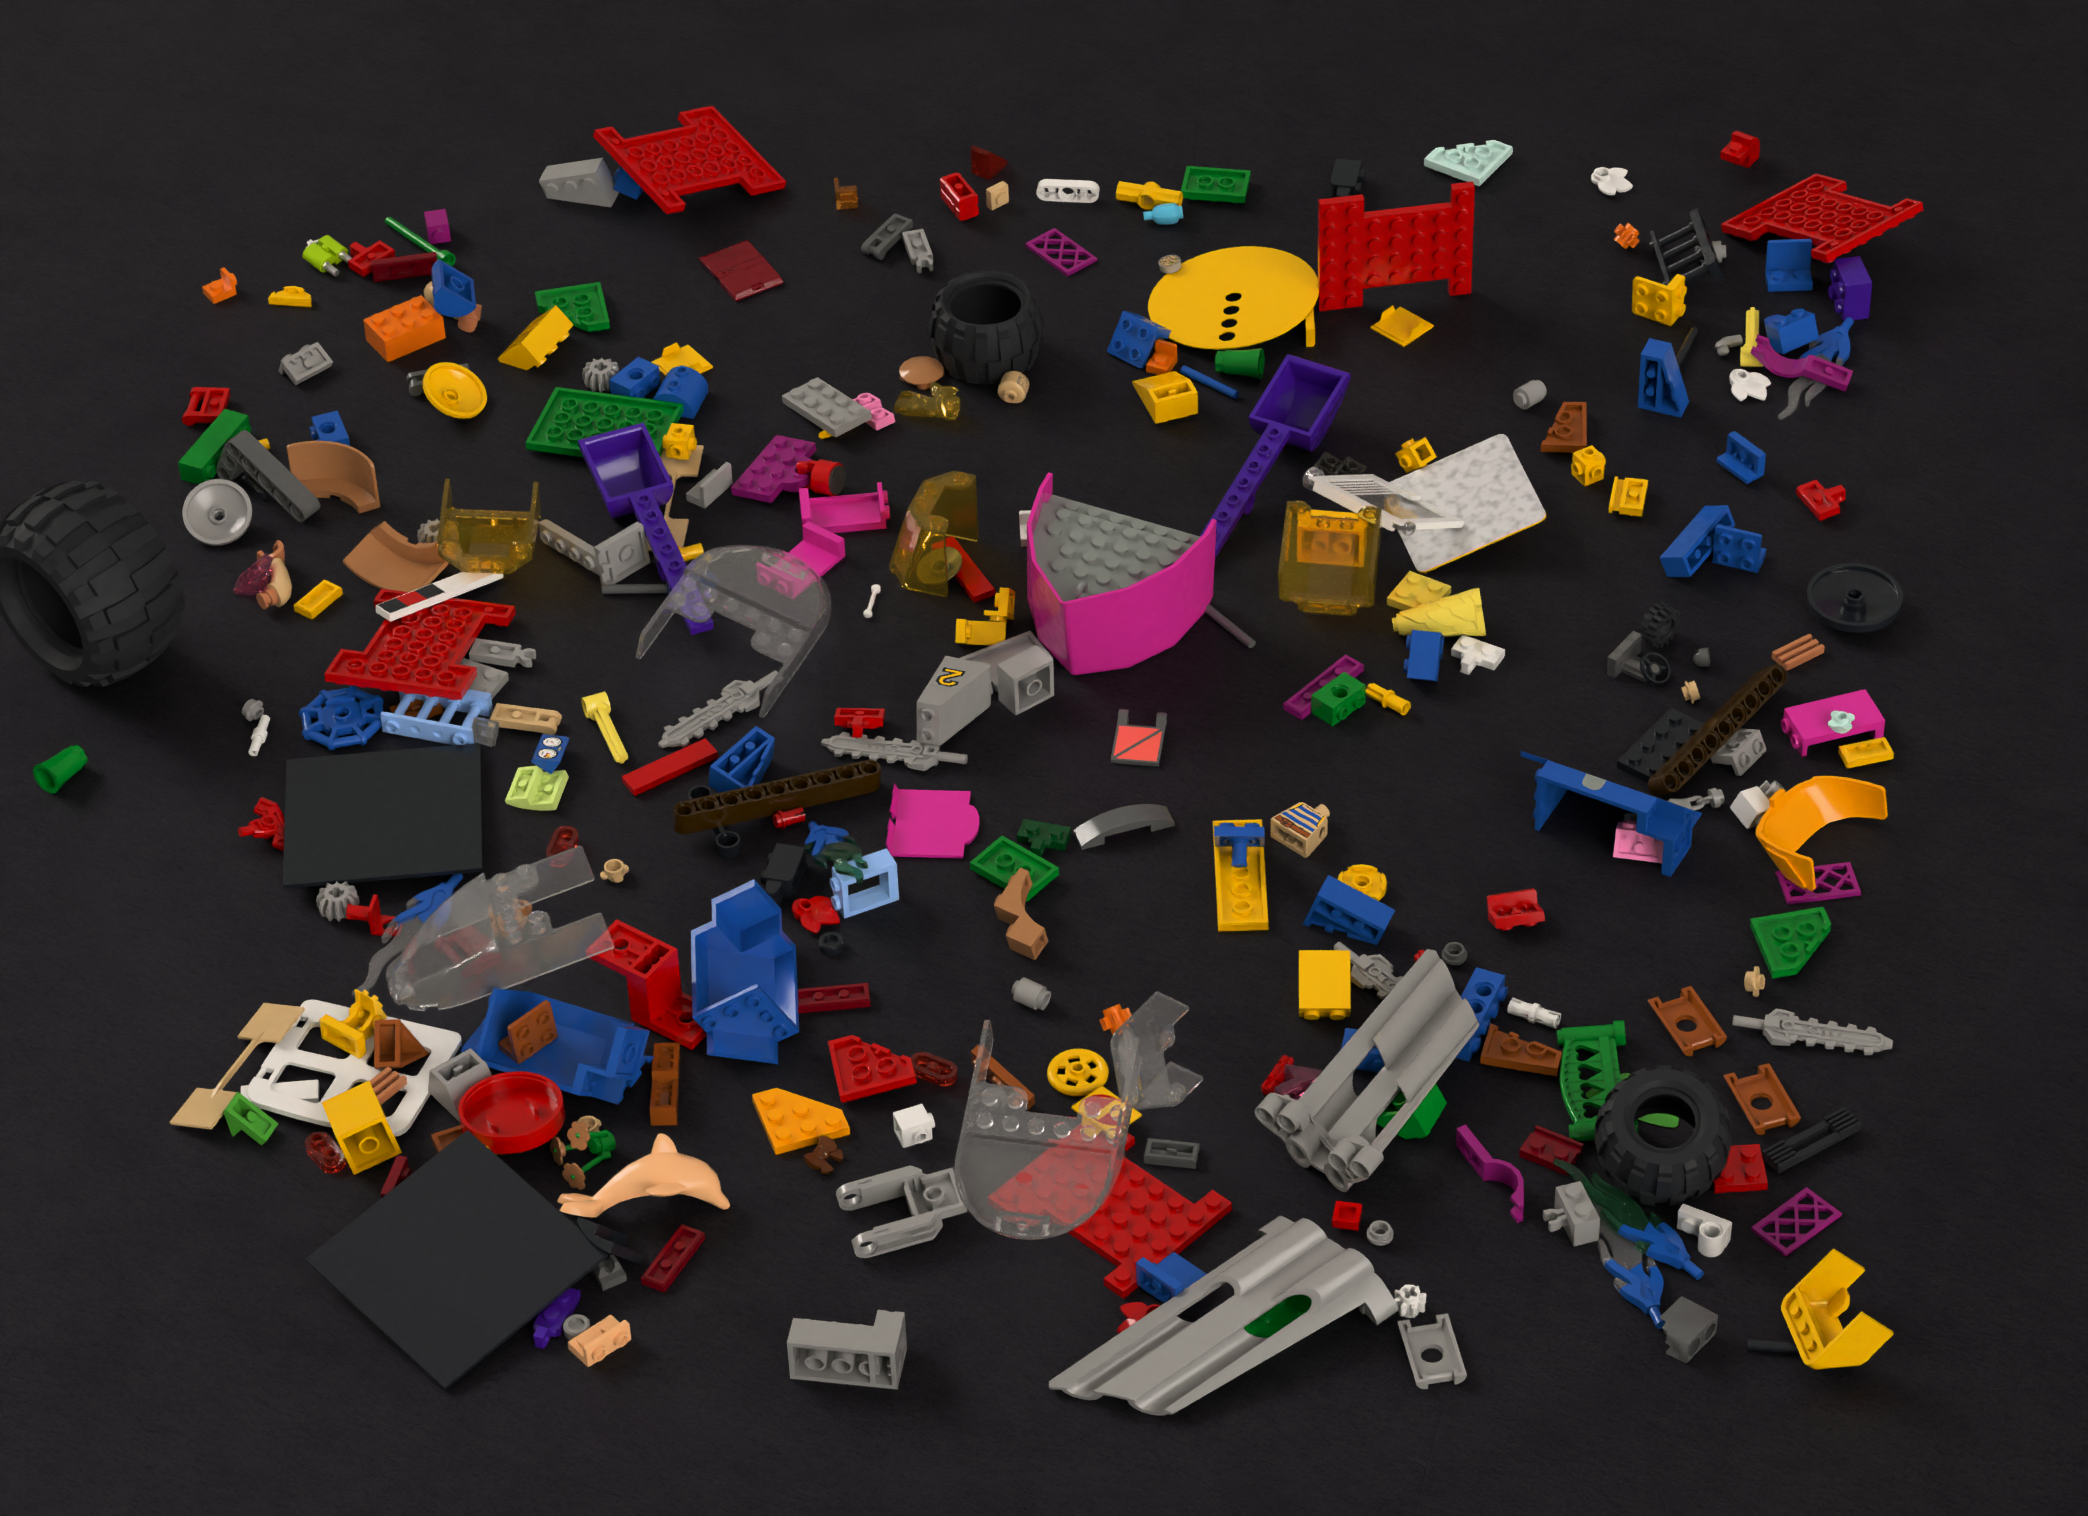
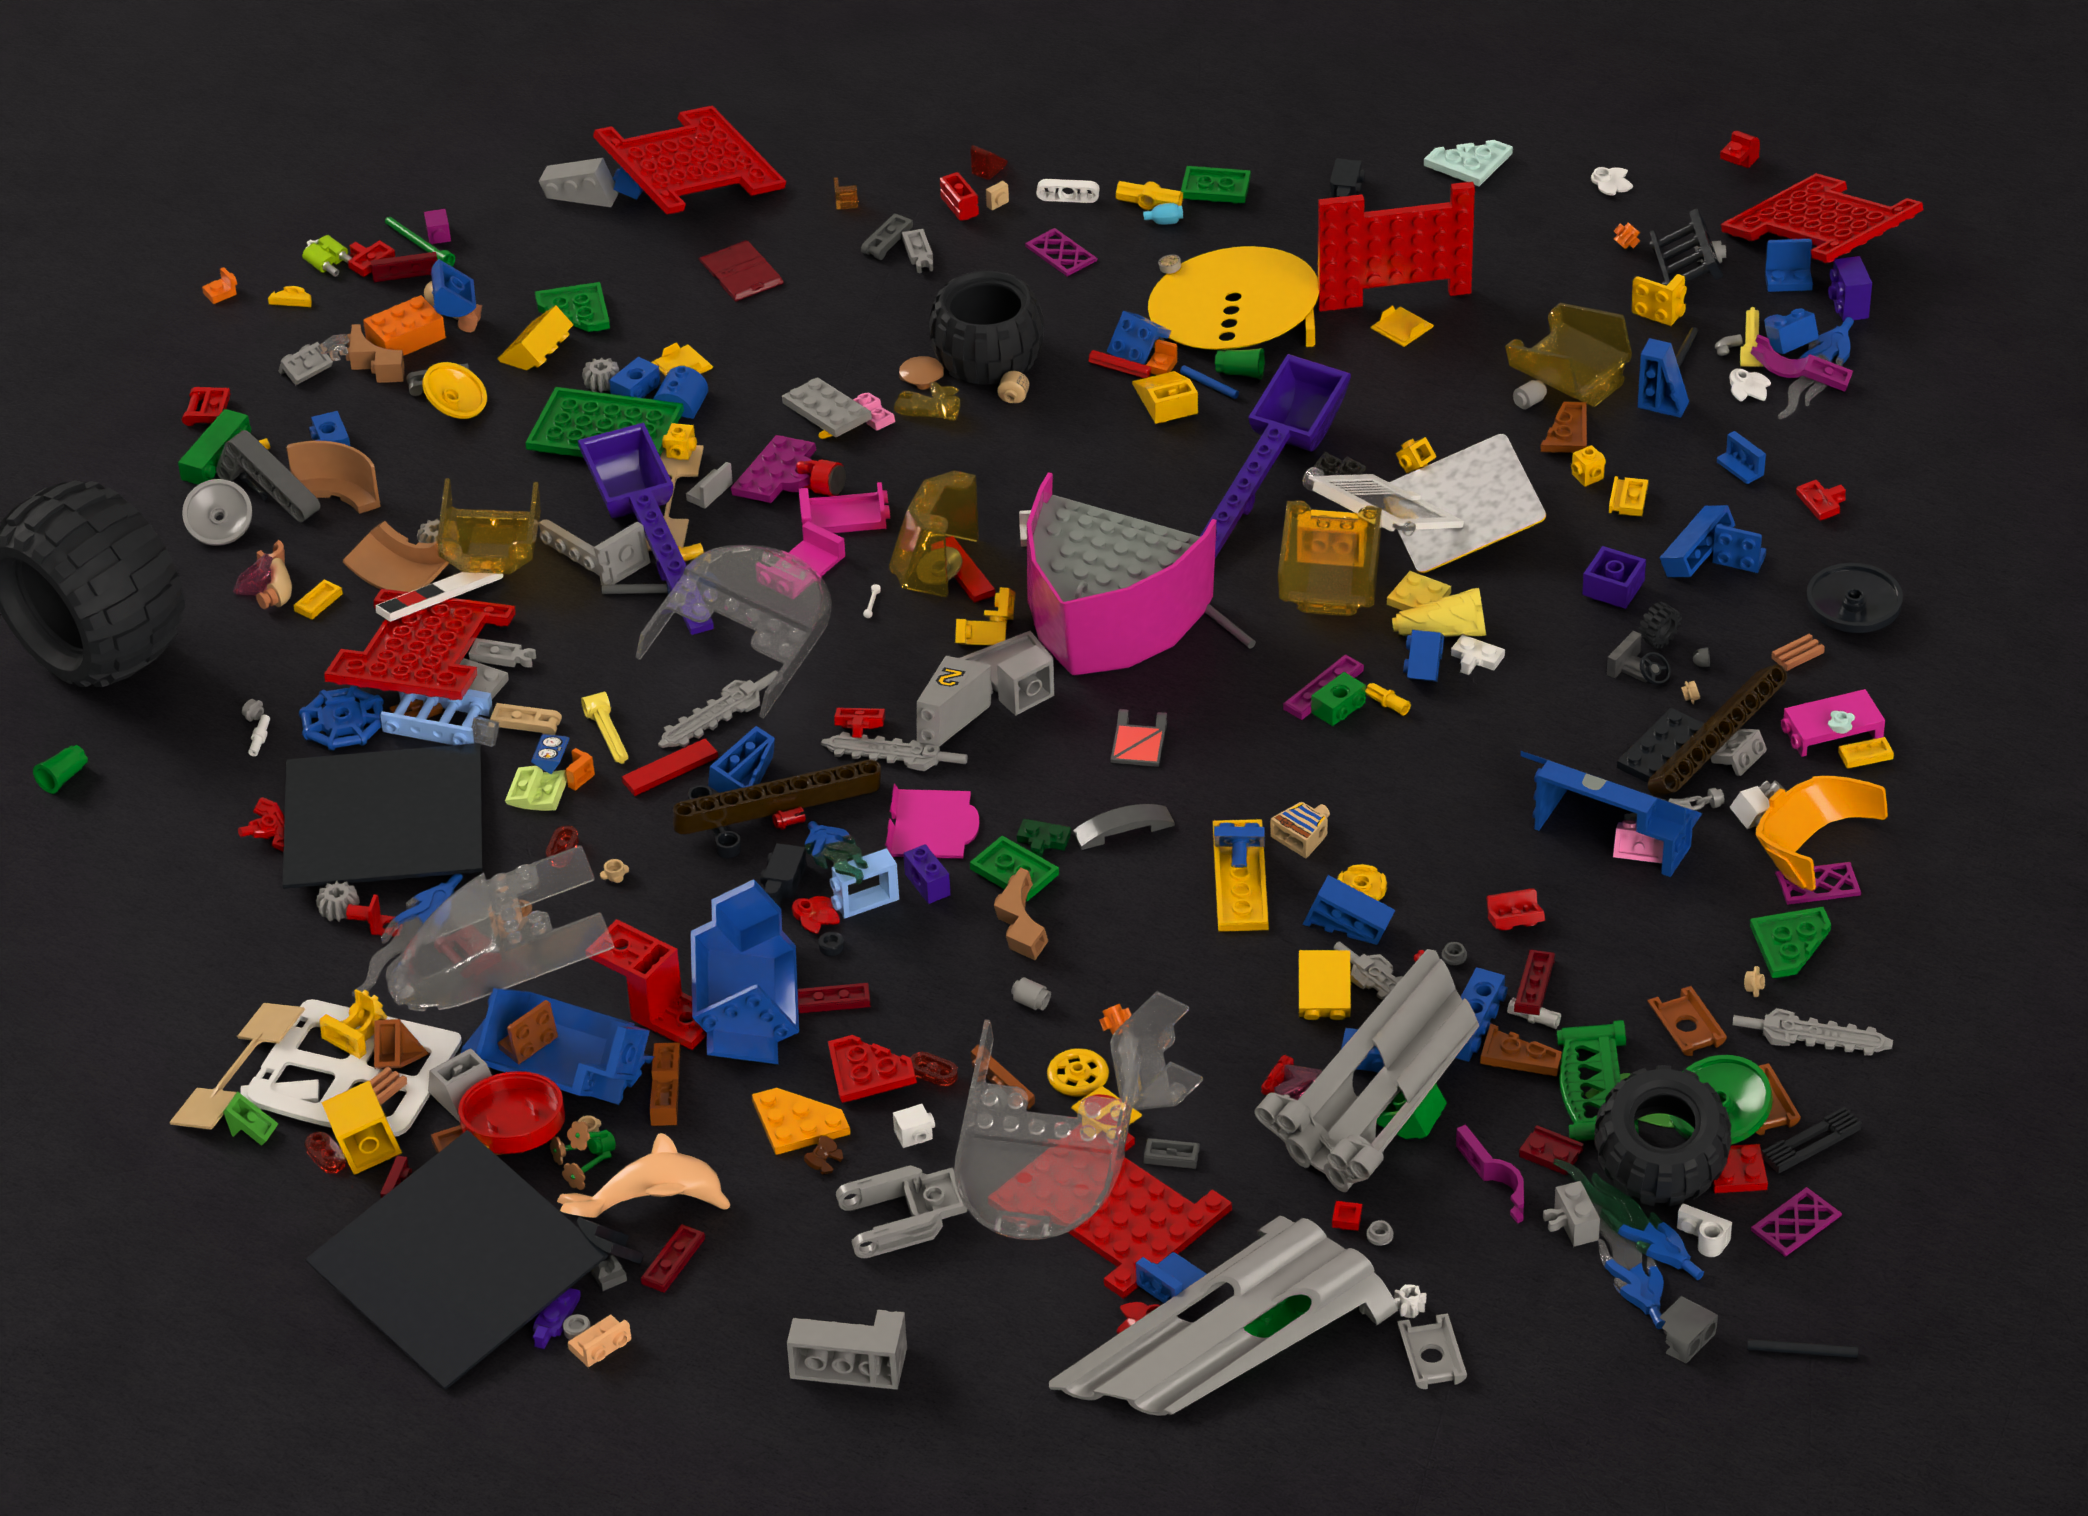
(333, 345): none -> clear tile
(383, 362): none -> medium nougat arch
(580, 770): none -> orange bracket
(927, 873): none -> dark purple brick
(1119, 364): none -> red axle
(1534, 982): none -> dark red tile
(1580, 355): none -> clear yellow windscreen
(1614, 577): none -> dark purple brick
(1742, 1091): none -> green dish
(1813, 1319): yellow windscreen -> none

